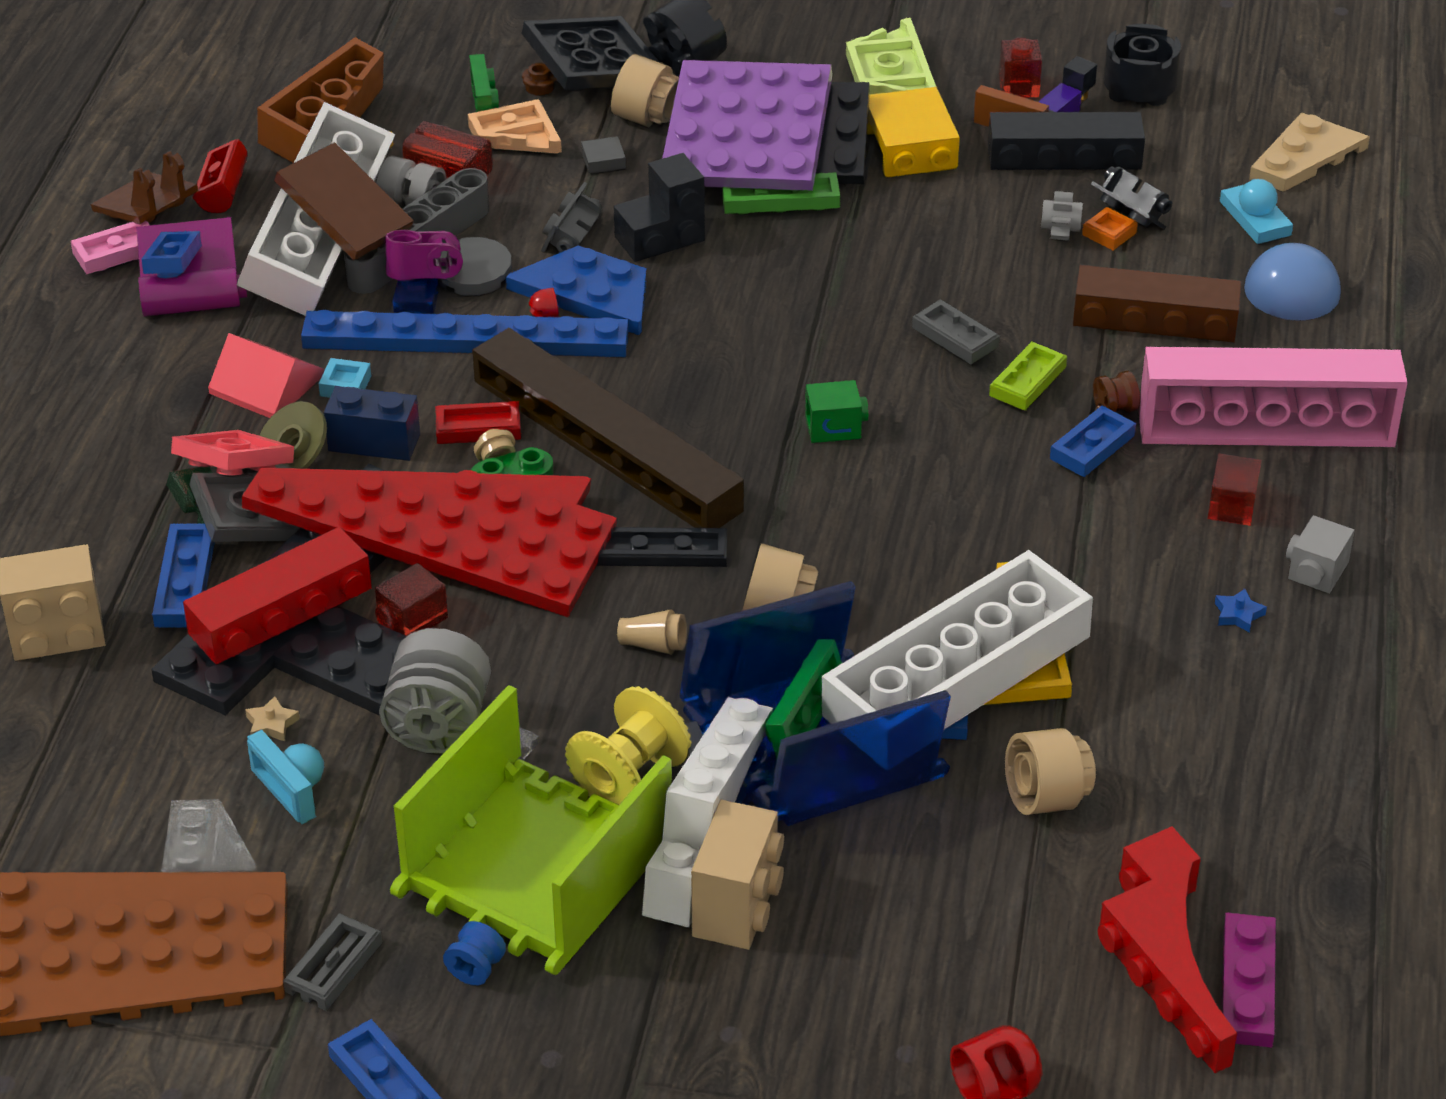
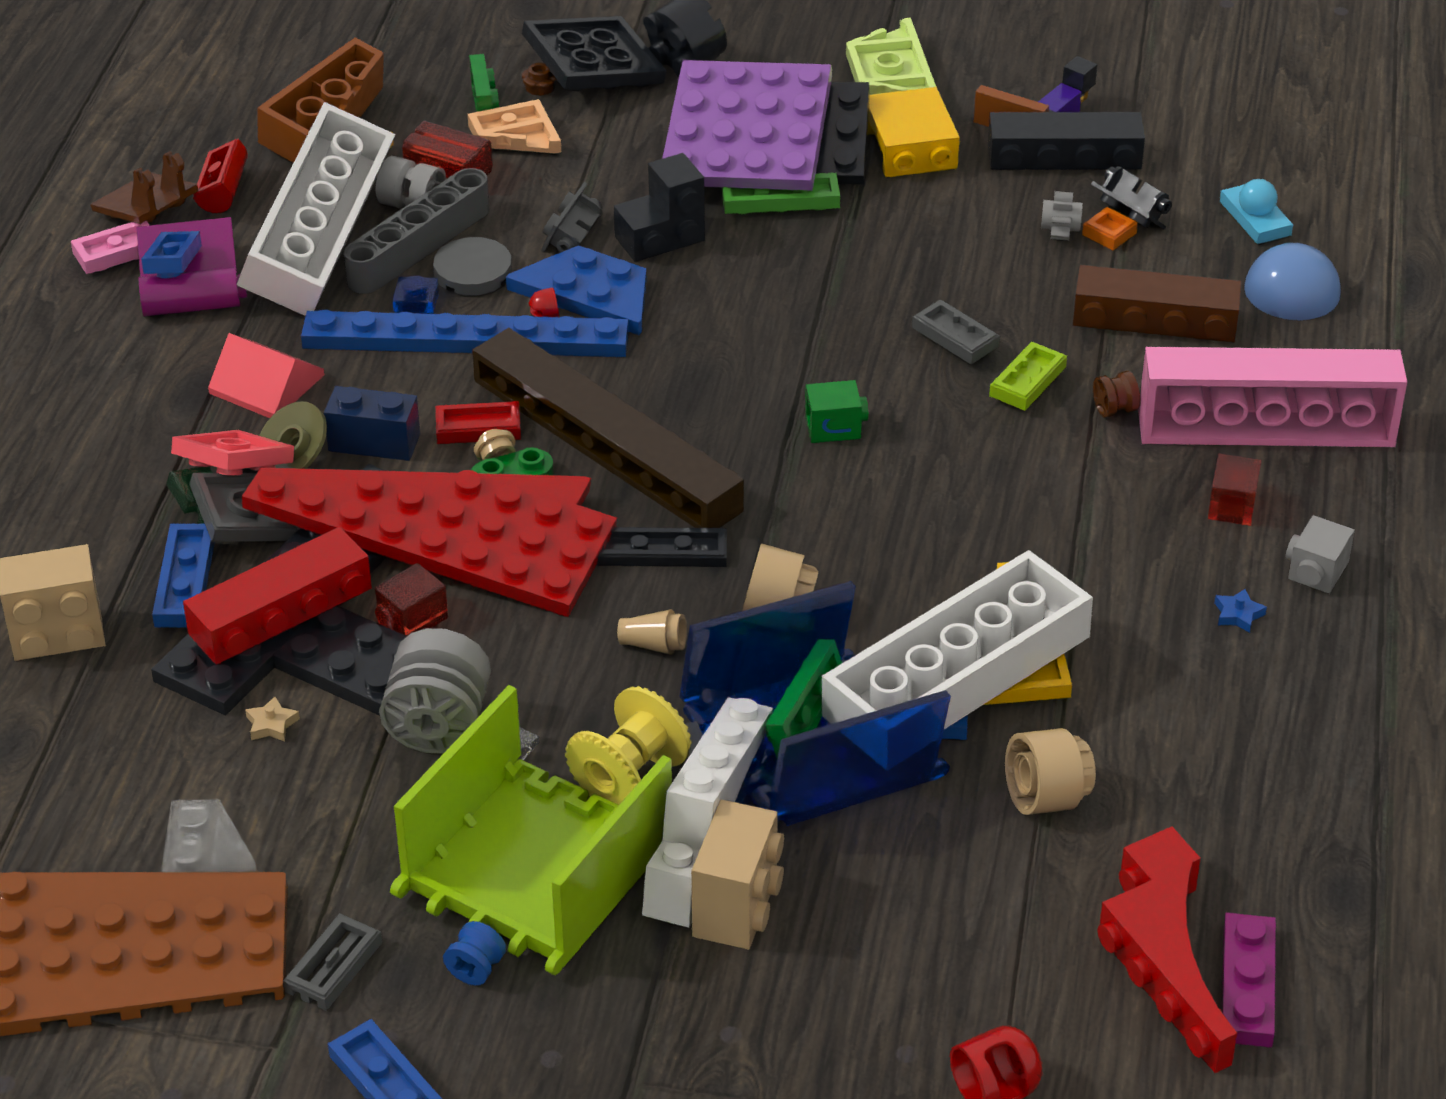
(287, 773): medium azure tile -> none
(343, 200): reddish brown tile -> none
(344, 374): medium azure tile -> none
(419, 252): magenta piece -> none
(603, 155): dark grey tile -> none
(644, 91): tan piece -> none
(1020, 67): clear red brick -> none
(1092, 441): blue plate -> none
(1141, 64): black brick -> none
(1305, 148): tan wing -> none

